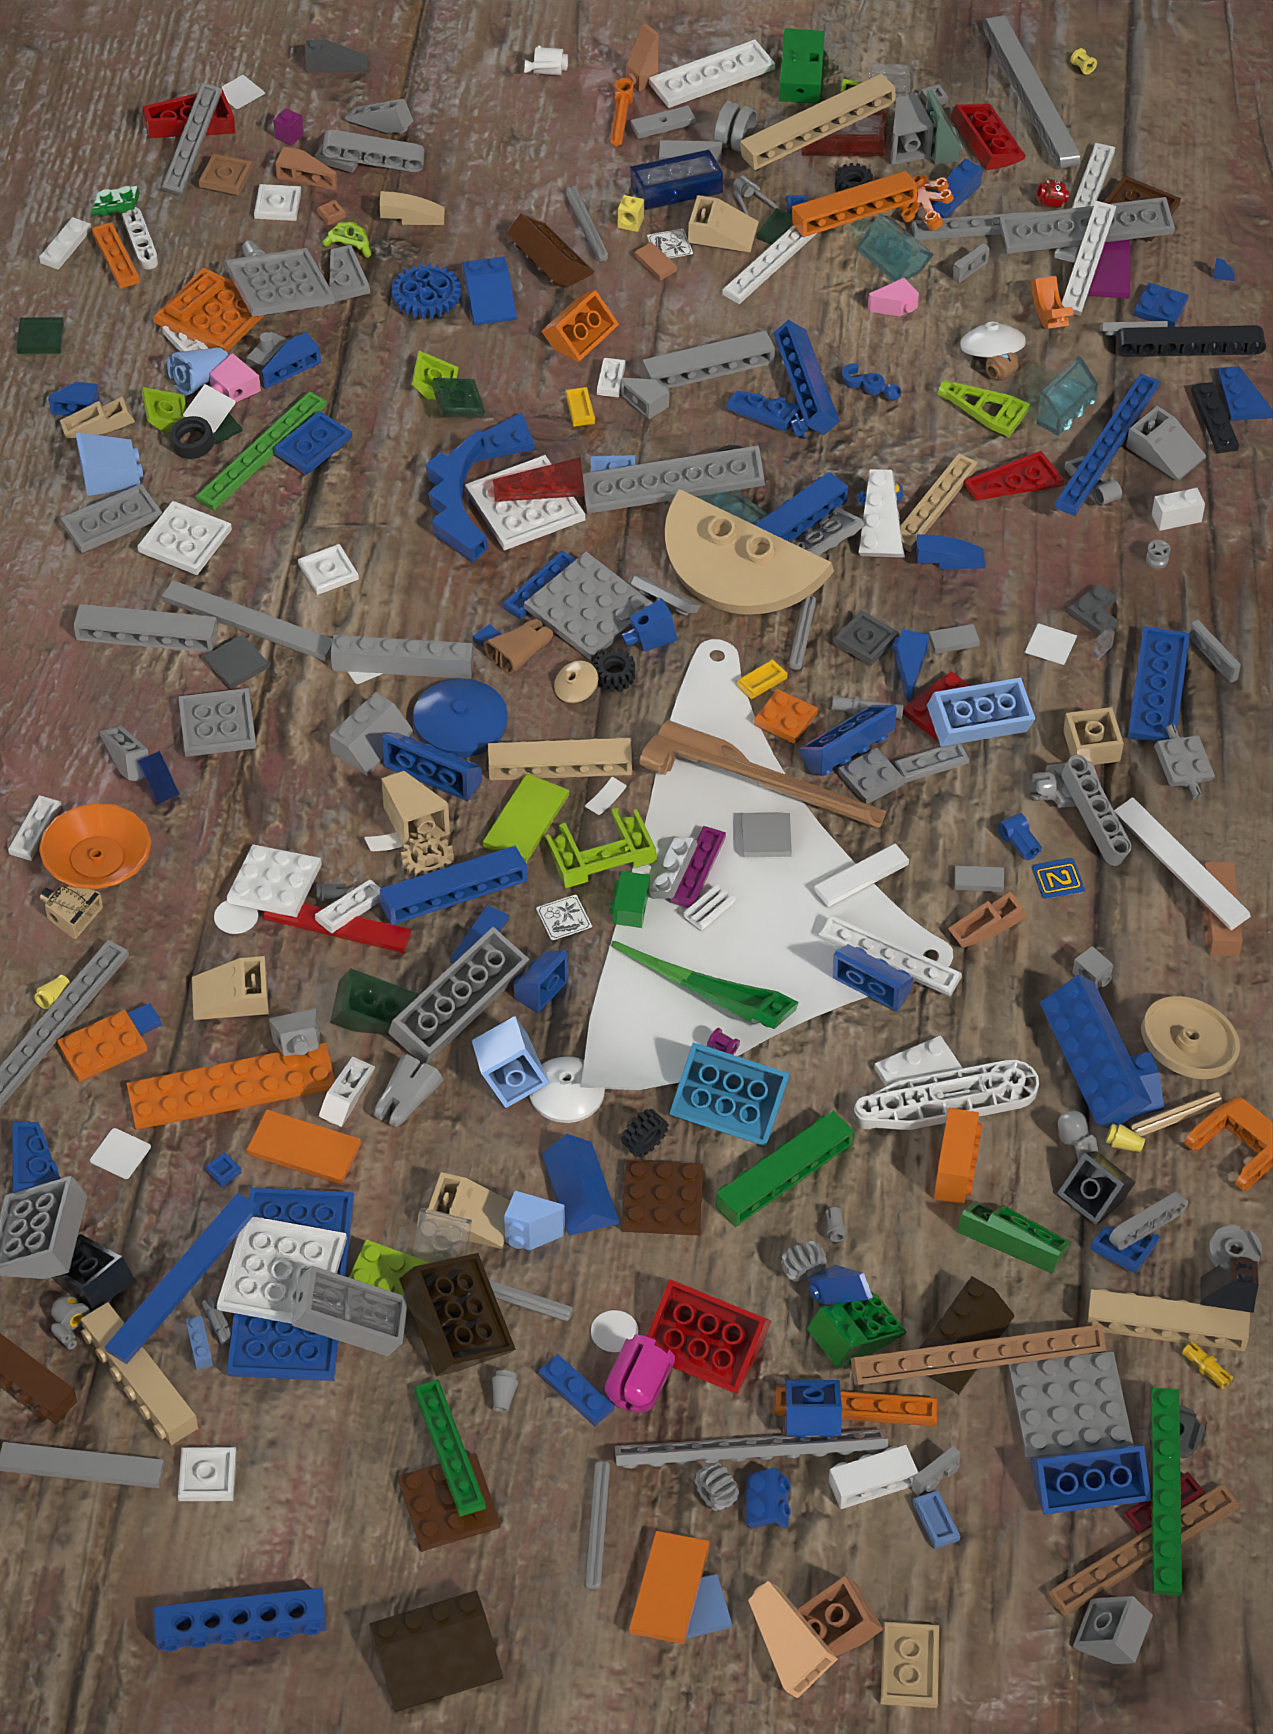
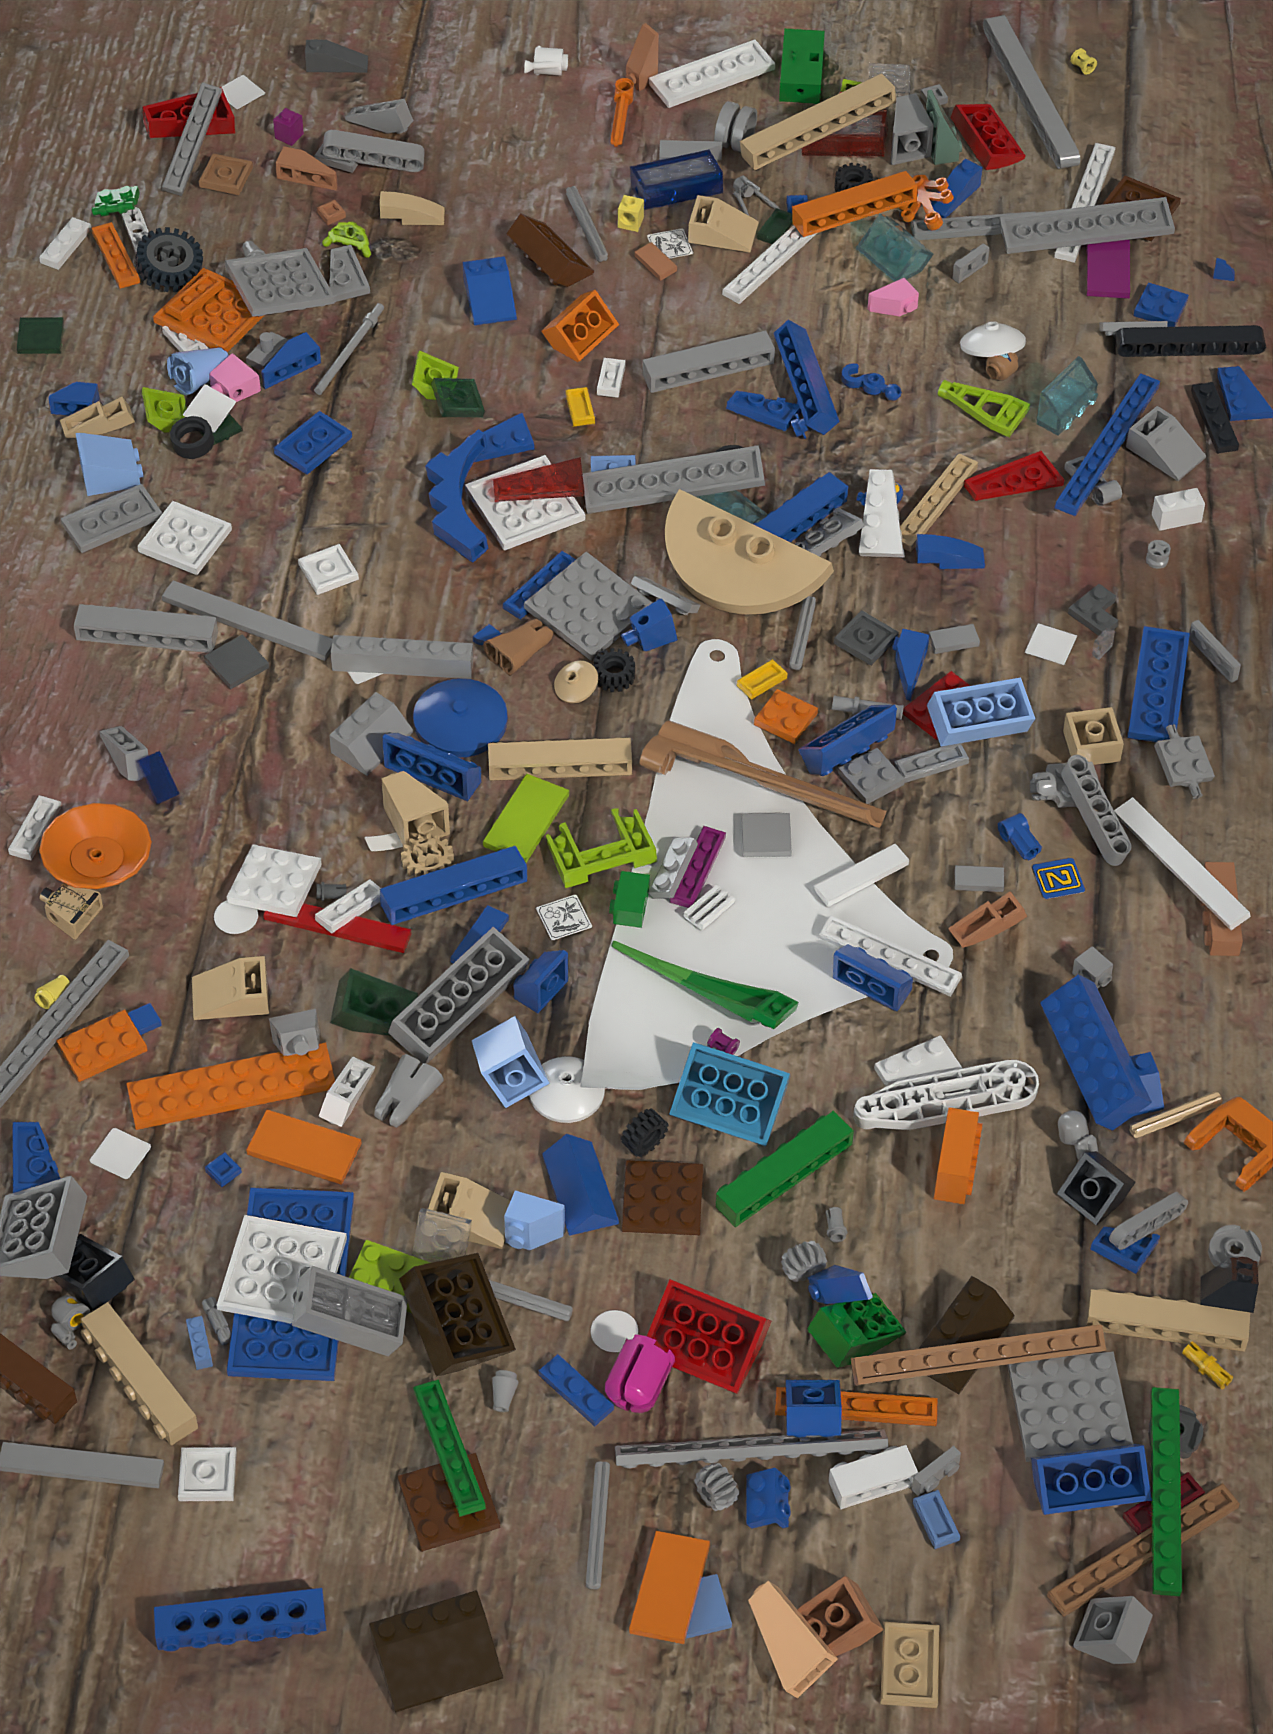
(170, 247): none -> wheel
(181, 1278): blue tile -> none
(217, 722): light grey plate -> none
(259, 452): bright green tile -> none
(277, 202): white tile -> none
(368, 322): none -> light grey bar
(426, 291): blue gear -> none
(606, 796): white sticker -> none
(645, 395): light grey slope -> none
(663, 122): light grey tile -> none
(1013, 1235): green slope -> none
(1048, 303): orange arch -> none
(1052, 193): red head -> none
(1088, 256): white plate -> none
(1124, 1138): light yellow cone -> none
(1190, 1037): tan dish -> none

